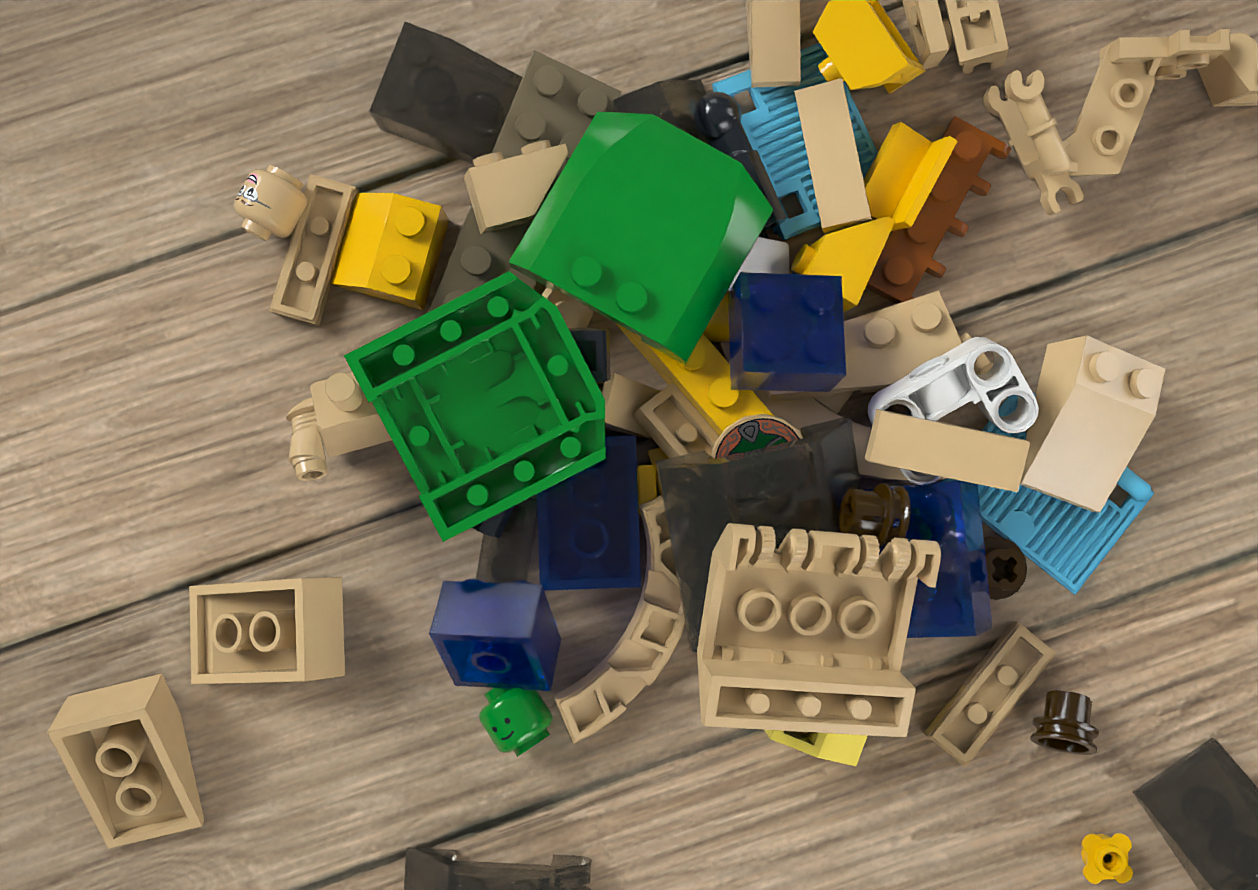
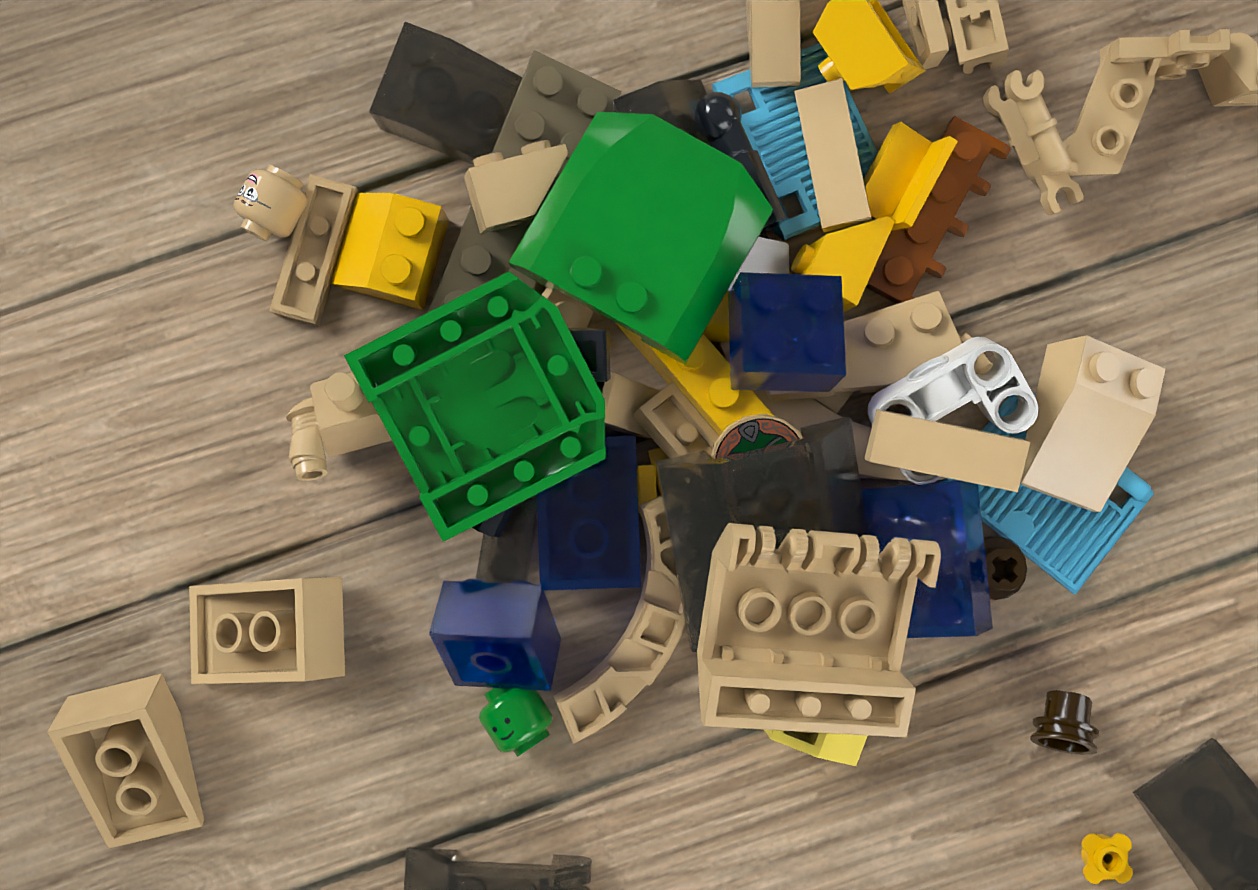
(882, 503): dark brown piece -> none
(989, 693): tan tile -> none

